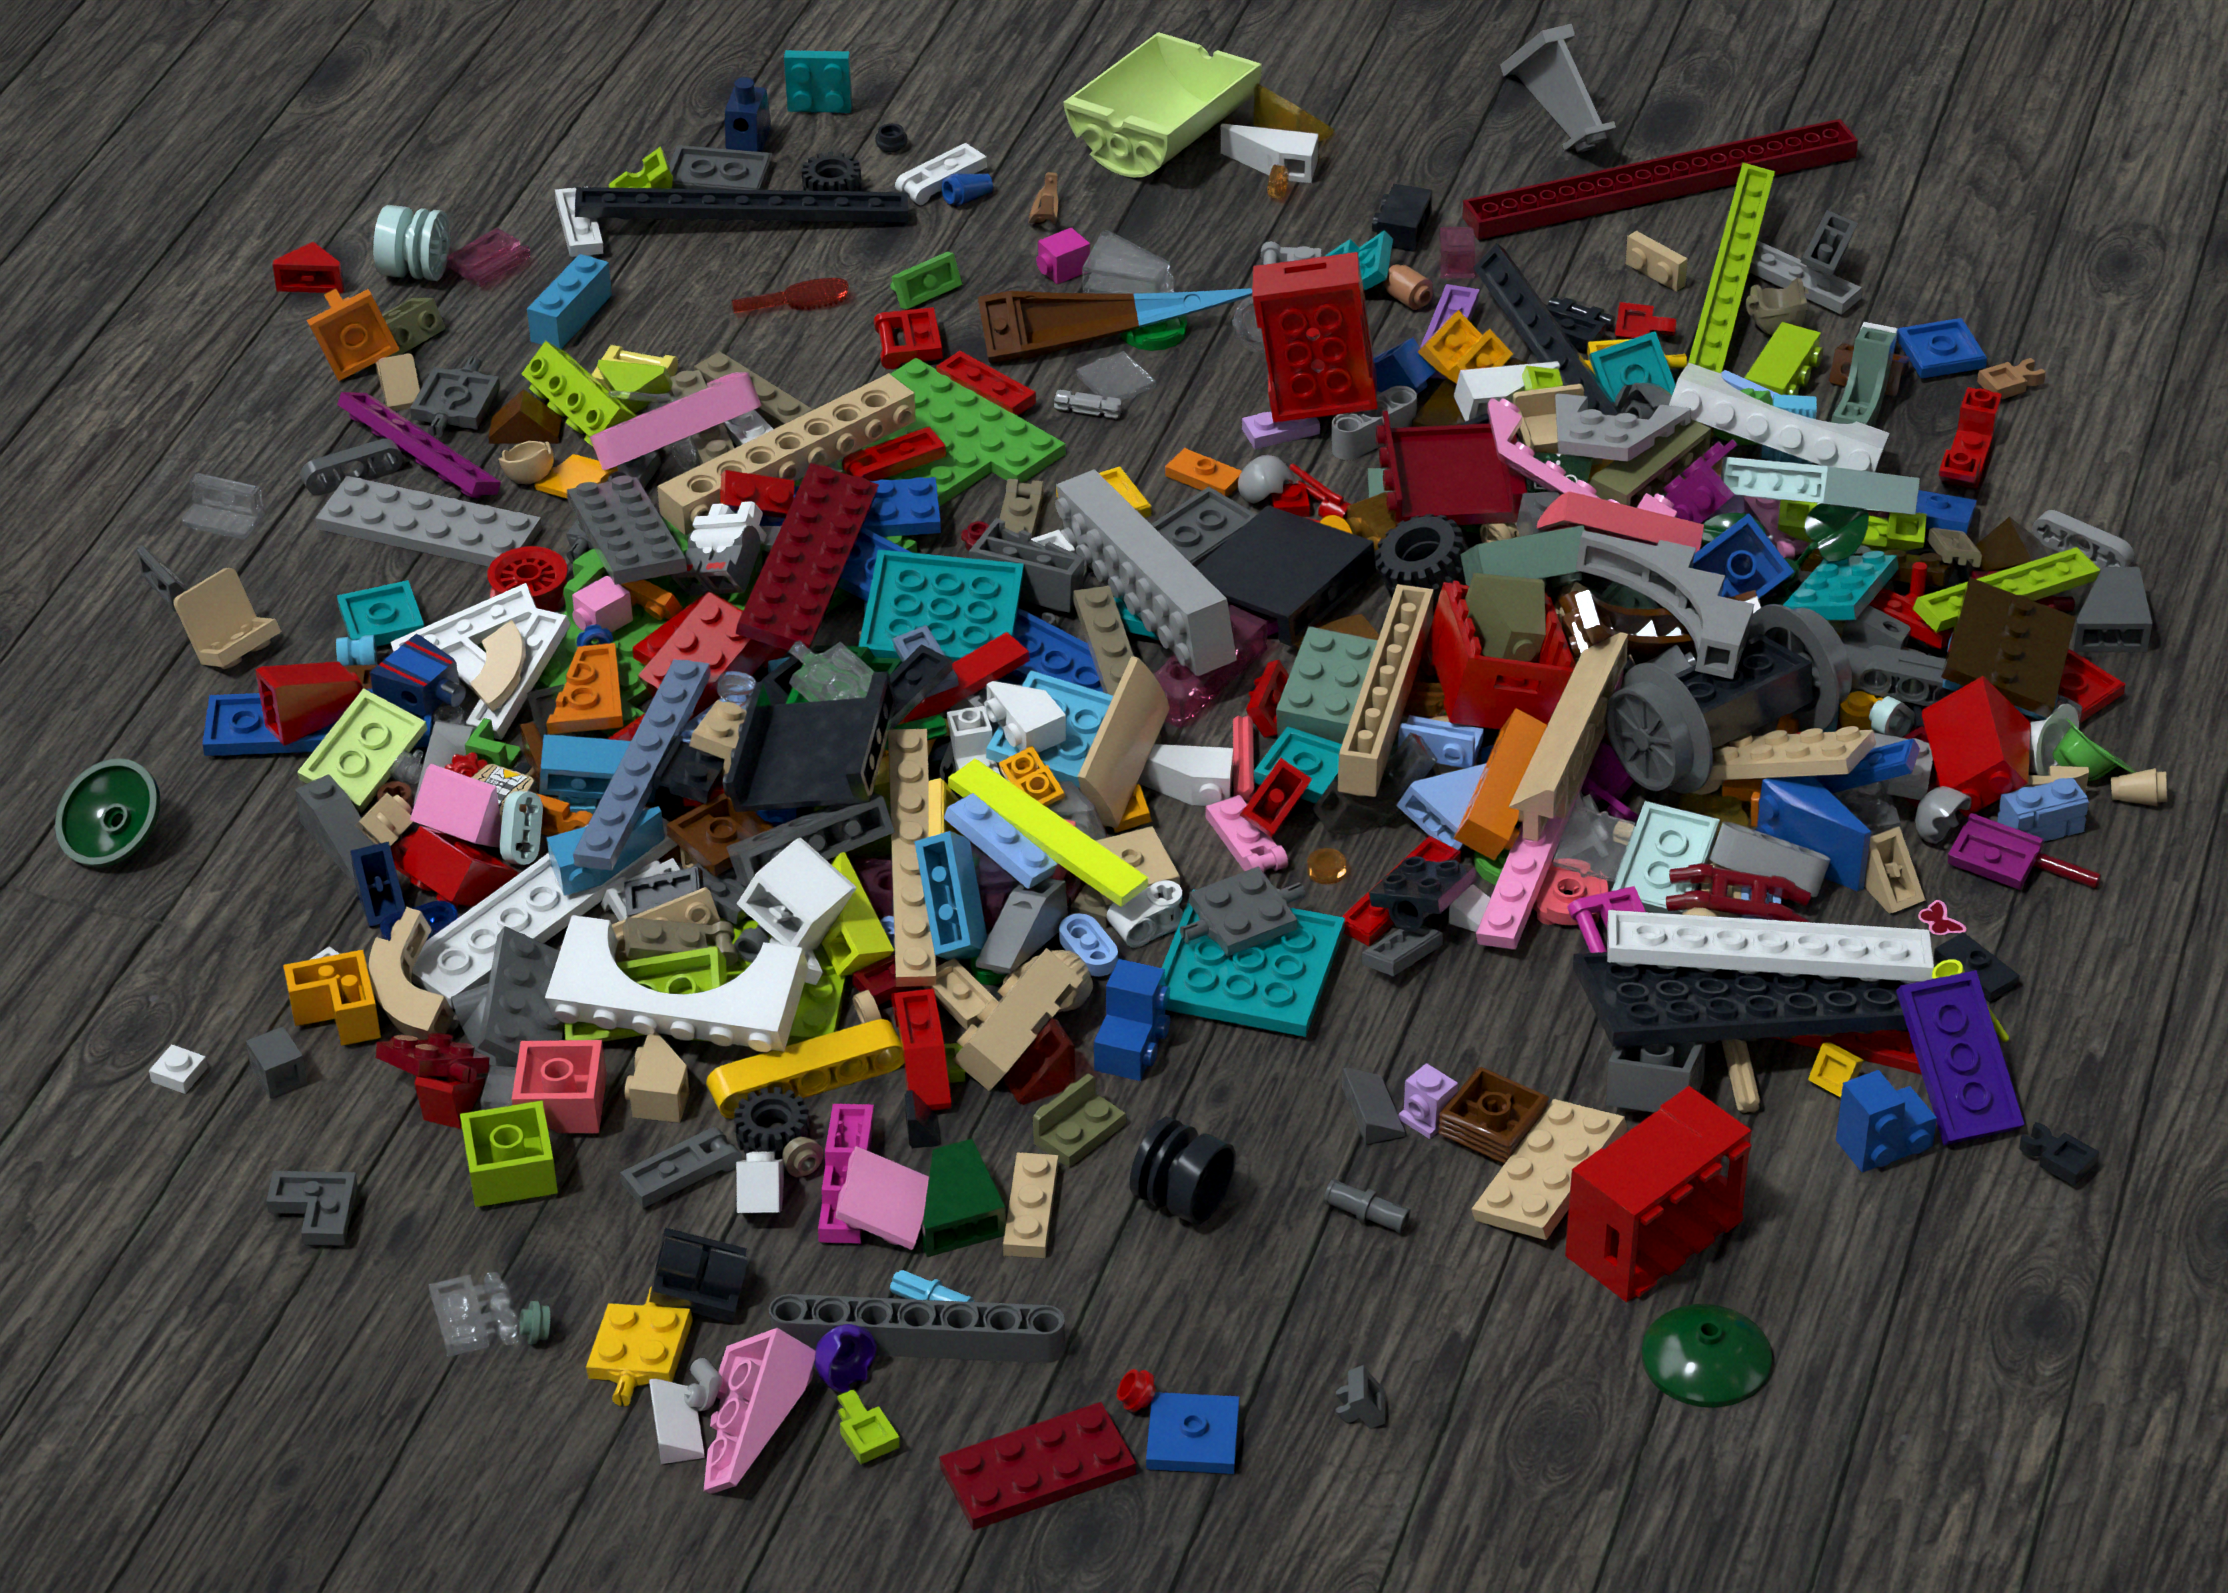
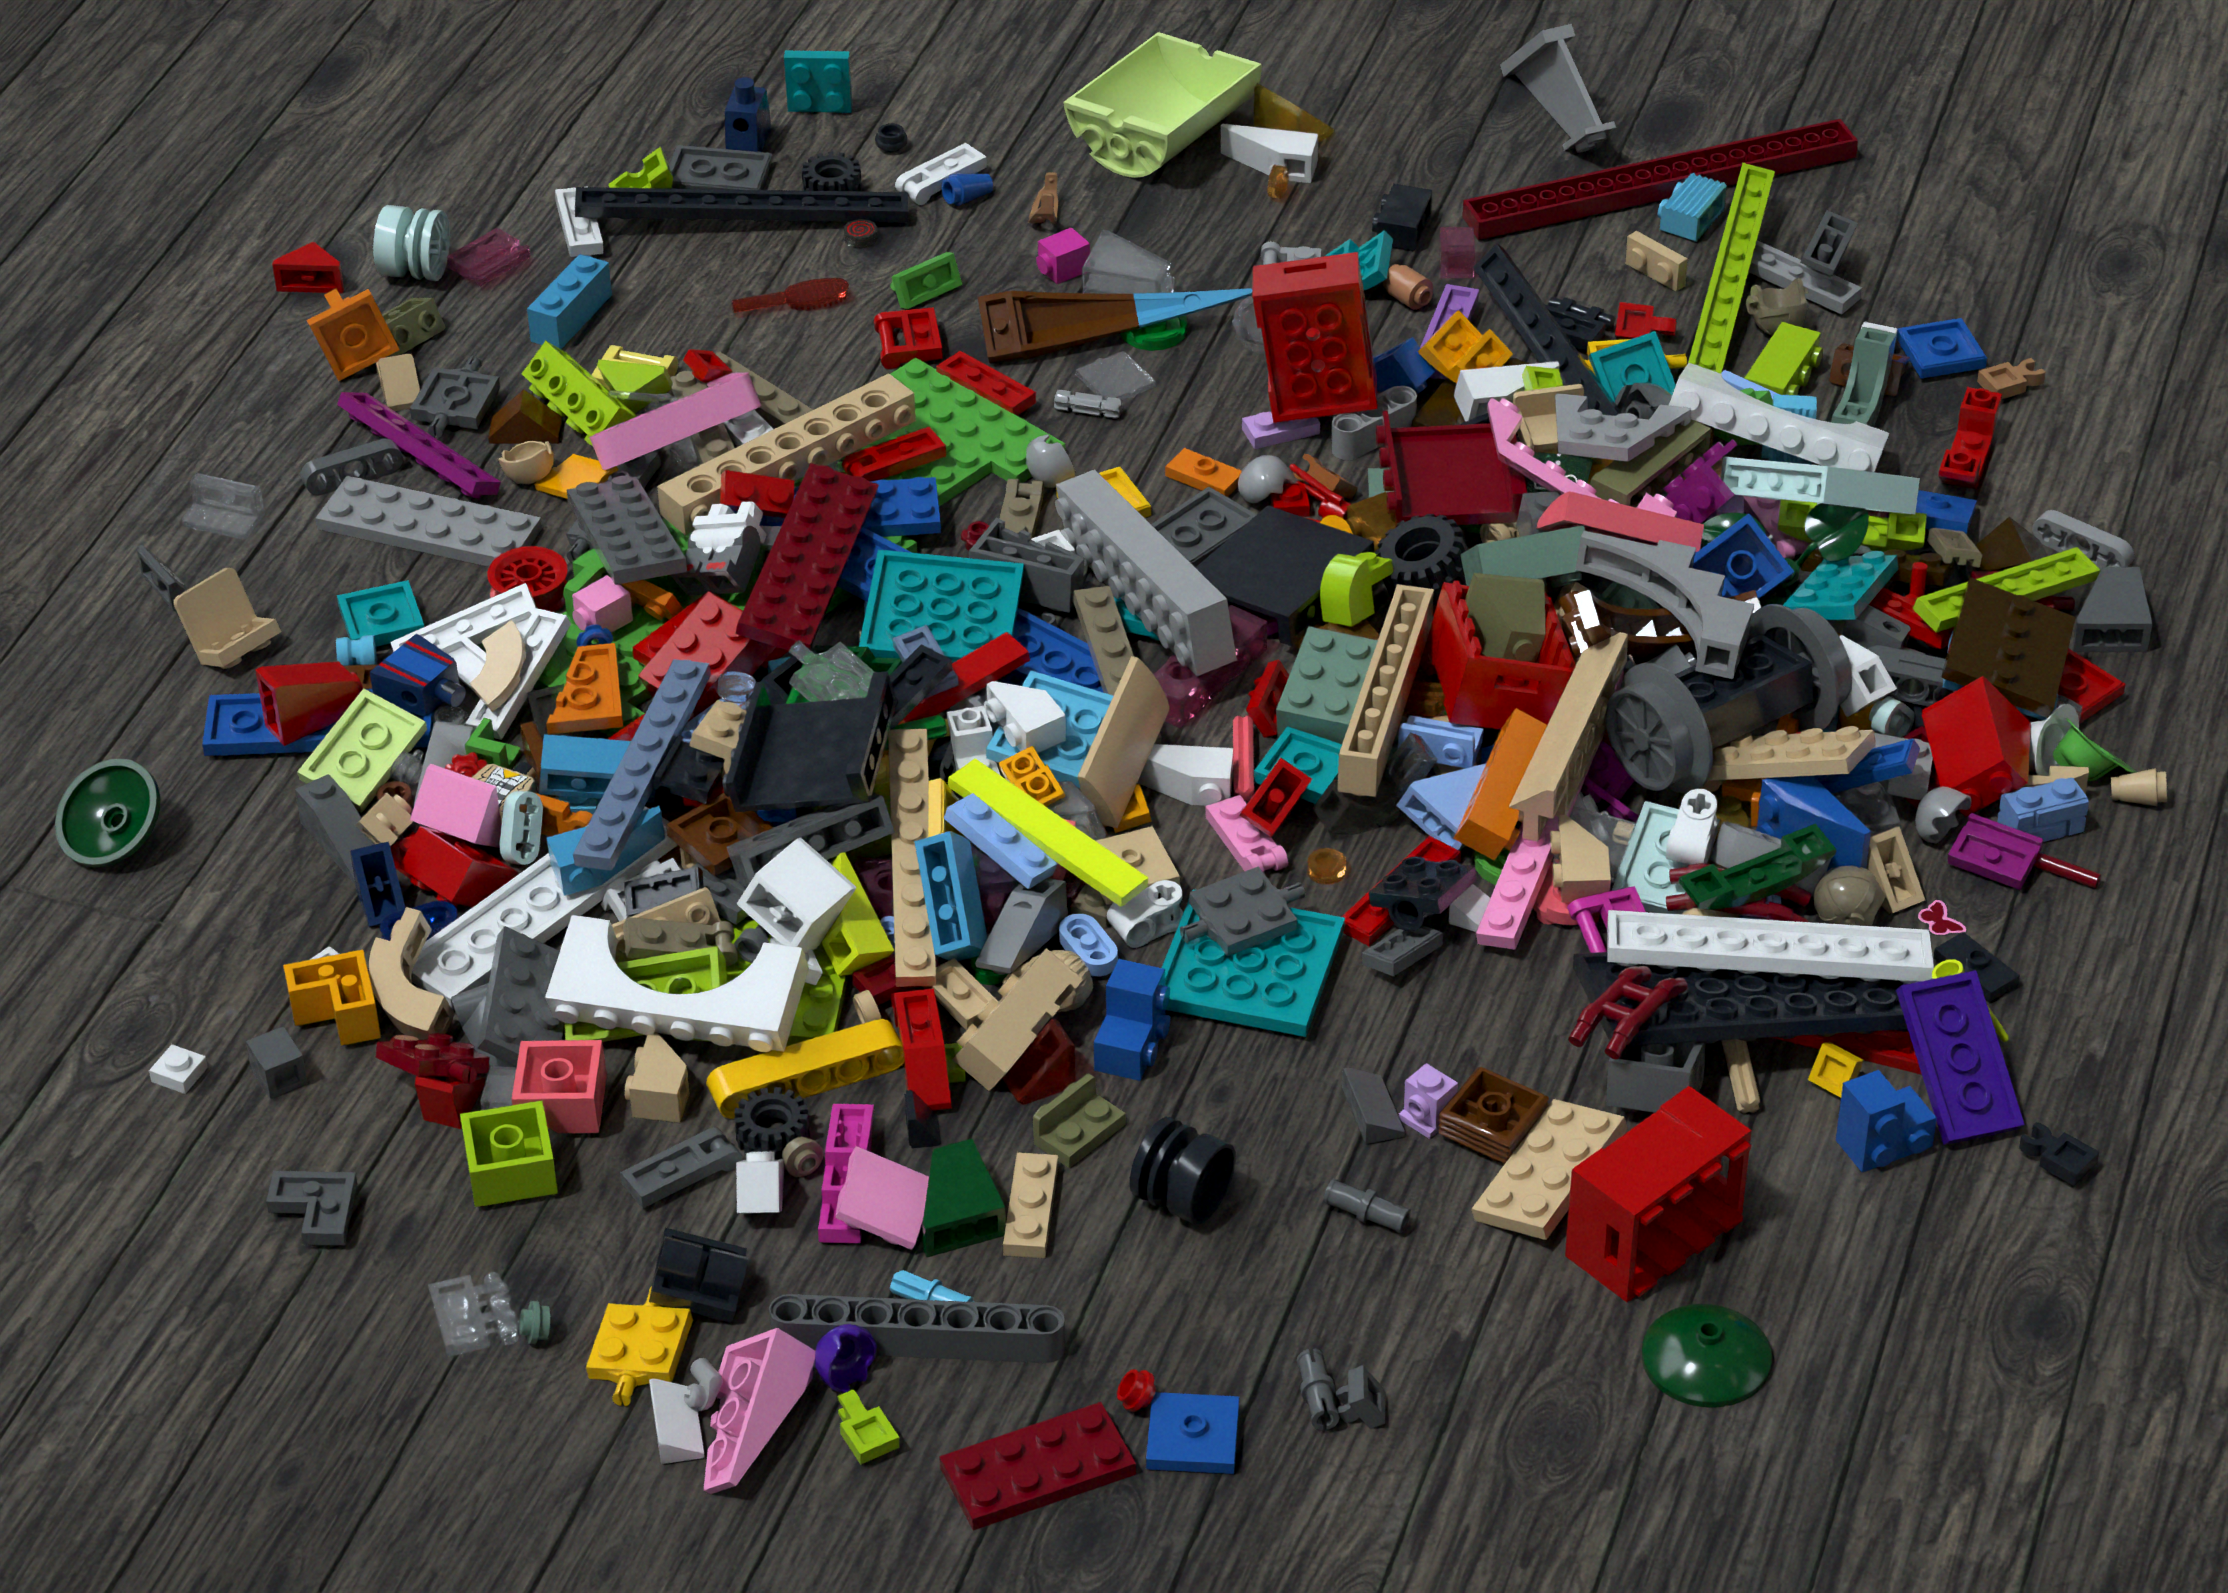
(706, 365): none -> red plate
(860, 233): none -> clear smoke tile
(1048, 462): none -> light grey hair
(1317, 1389): none -> dark grey pin
(1329, 478): none -> dark orange plate
(1347, 587): none -> lime brick
(1582, 861): none -> tan slope
(1629, 1019): none -> dark red piece
(1692, 207): none -> medium azure brick
(1693, 832): none -> white piece
(1762, 876): none -> dark green slope
(1848, 896): none -> dark tan cap
(1869, 678): none -> white slope

